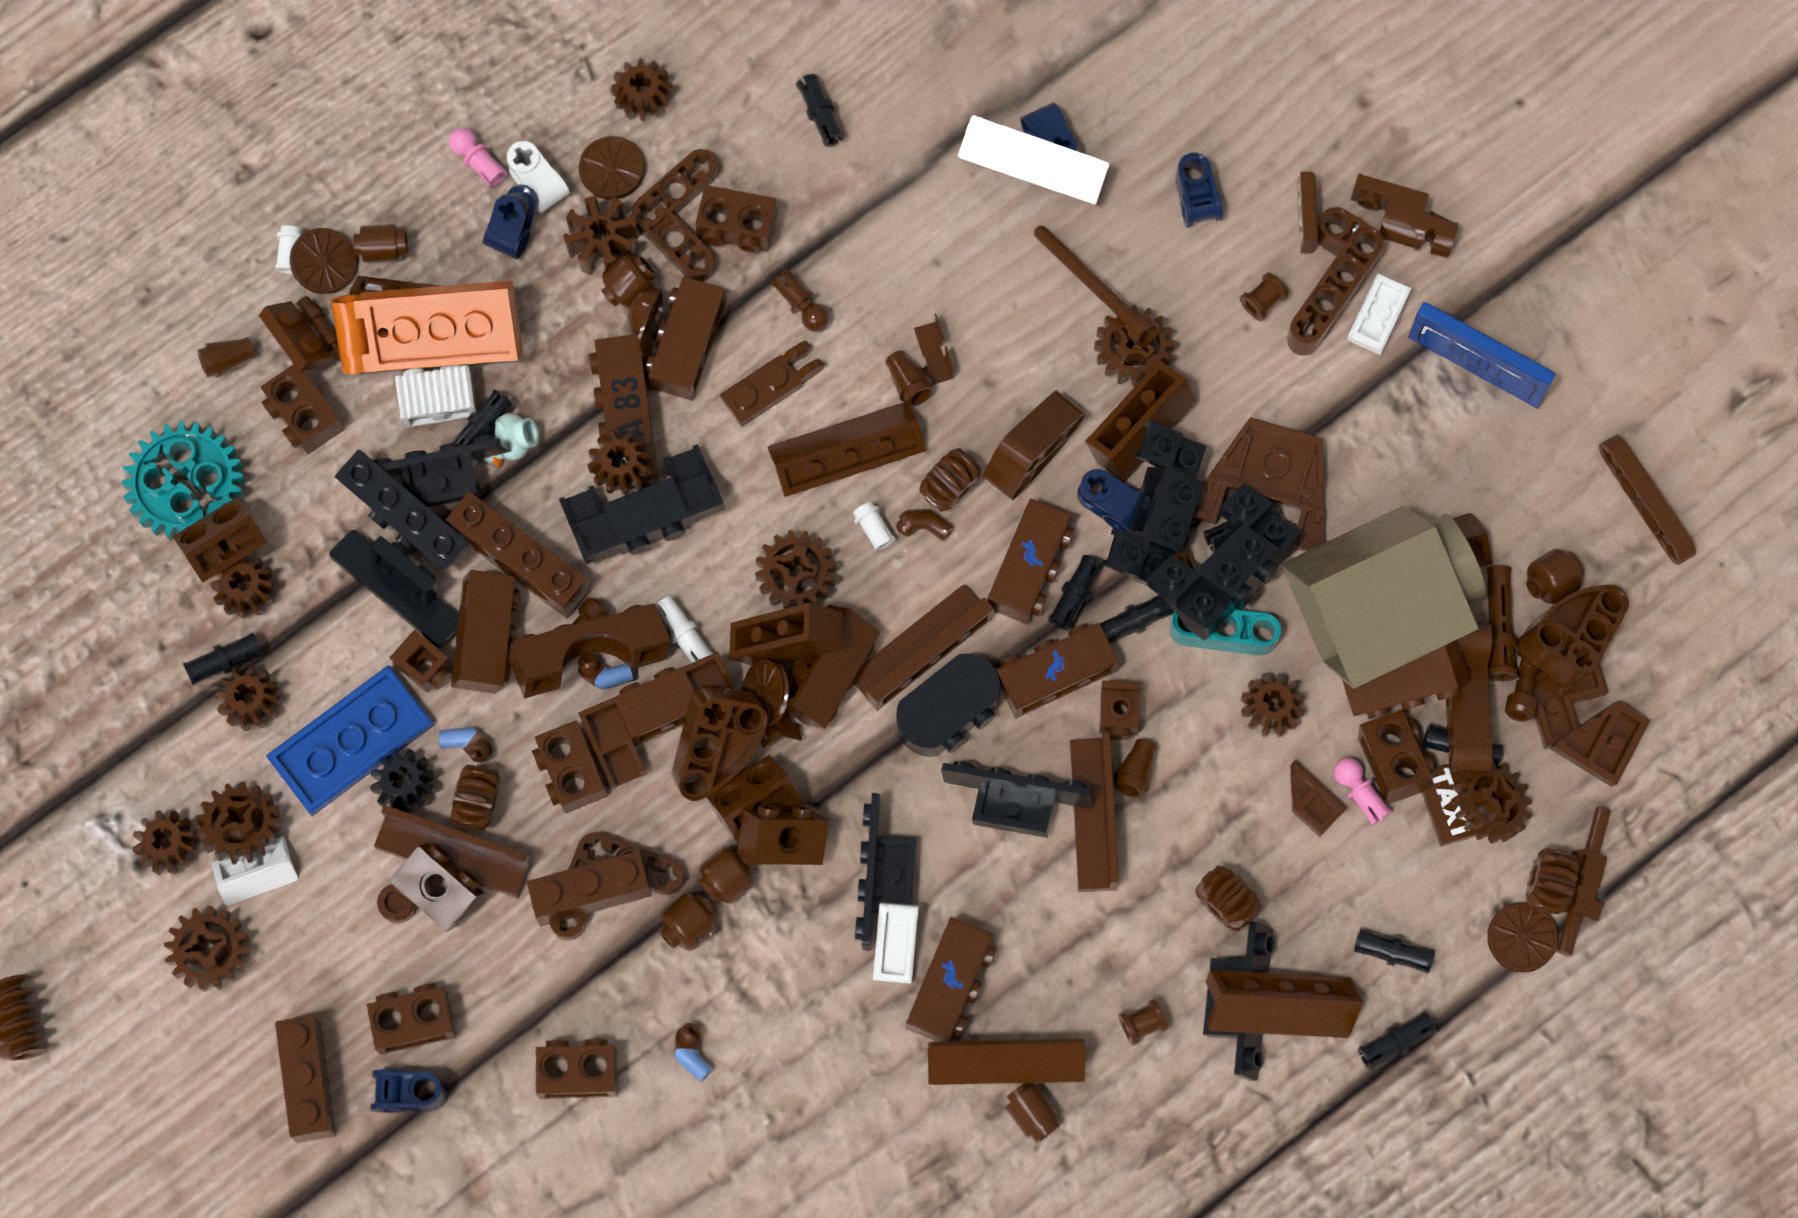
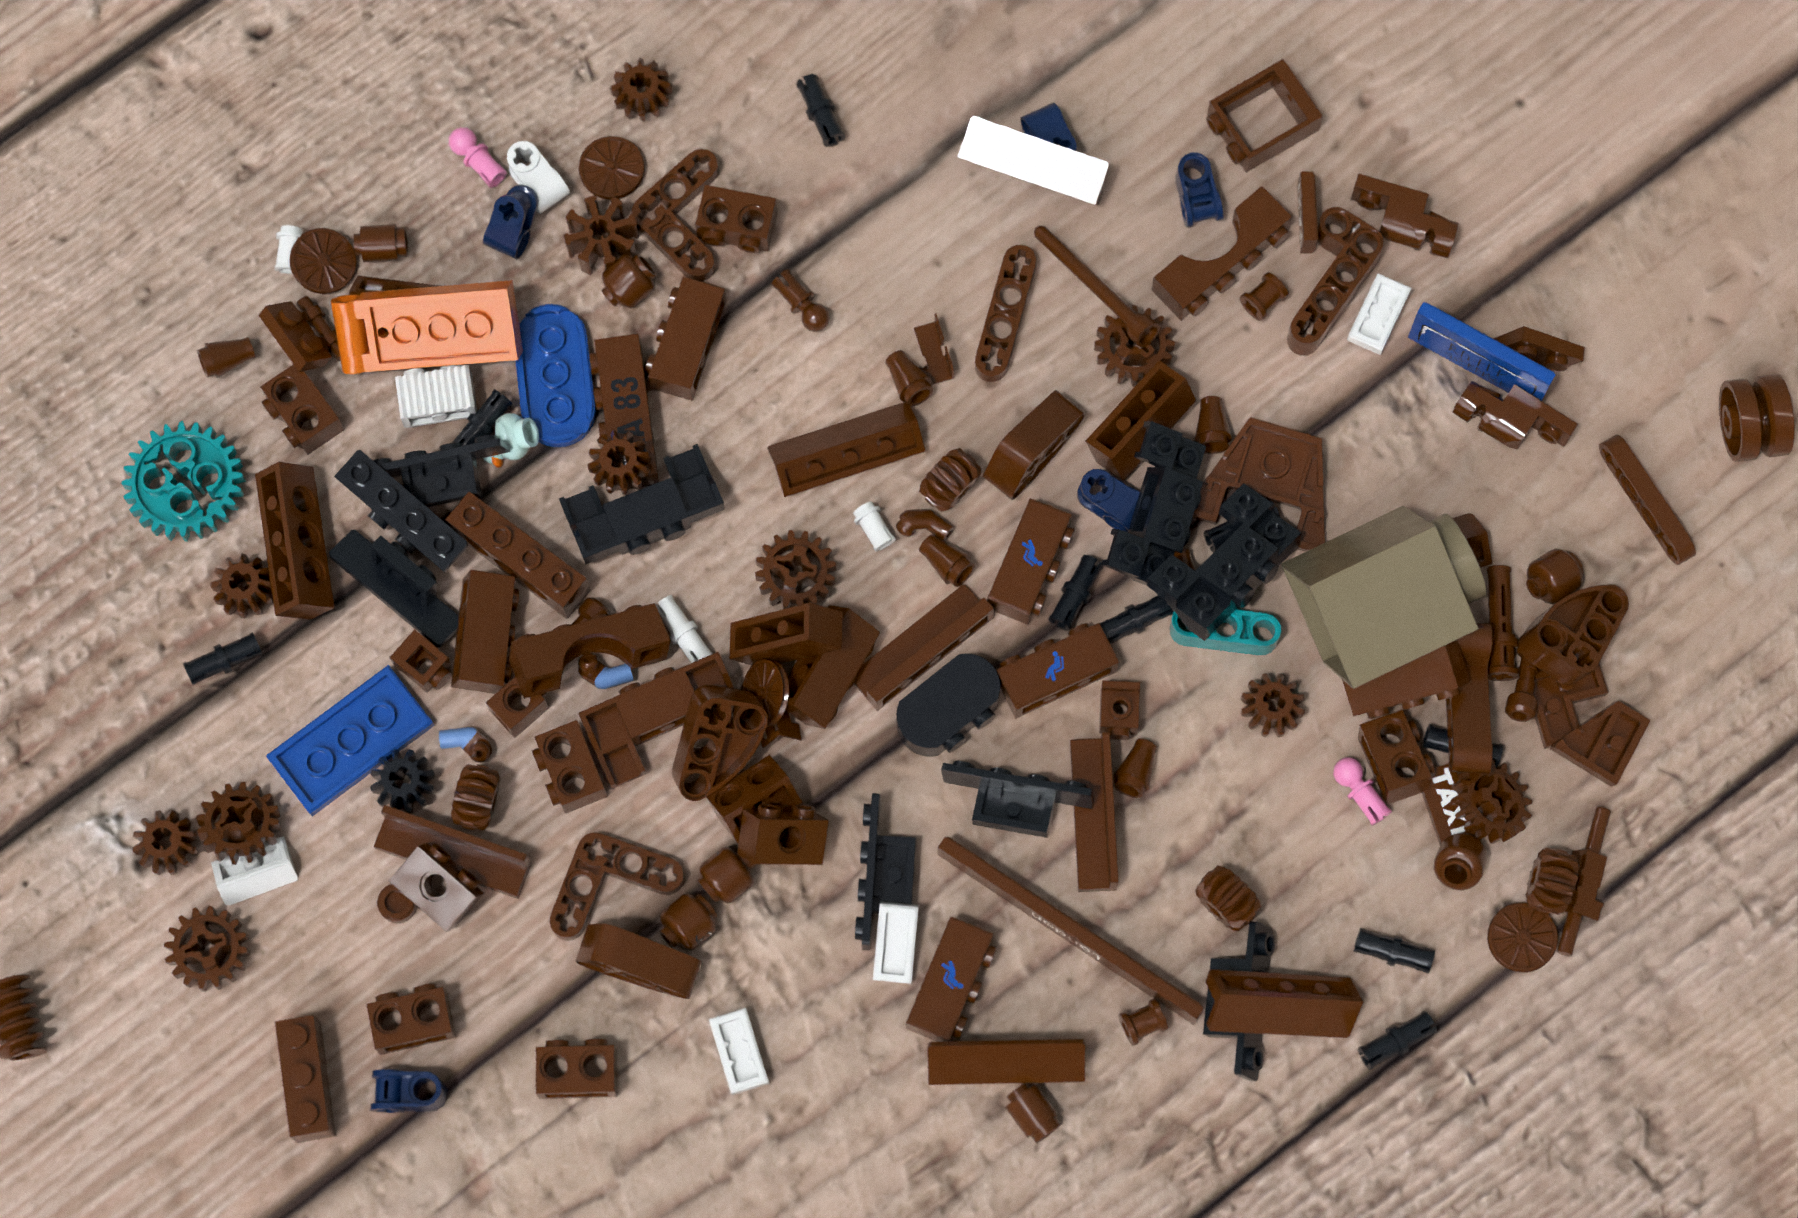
(219, 539): reddish brown brick -> none
(234, 703): reddish brown gear -> none
(294, 541): none -> reddish brown brick
(515, 720): none -> reddish brown brick
(556, 375): none -> blue tile
(589, 888): reddish brown brick -> none
(638, 960): none -> reddish brown beam
(645, 318): reddish brown cap -> none
(687, 1051): arm -> none
(738, 1051): none -> white plate
(769, 384): reddish brown hinge -> none
(949, 562): none -> reddish brown cone
(1005, 313): none -> reddish brown beam
(1070, 930): none -> reddish brown tile
(1190, 282): none -> reddish brown arch
(1212, 426): none -> reddish brown cone
(1291, 94): none -> reddish brown window
(1312, 801): reddish brown tile -> none
(1460, 861): none -> reddish brown head
(1514, 416): none -> reddish brown plate
(1543, 348): none -> reddish brown wing
(1756, 417): none -> reddish brown wheel

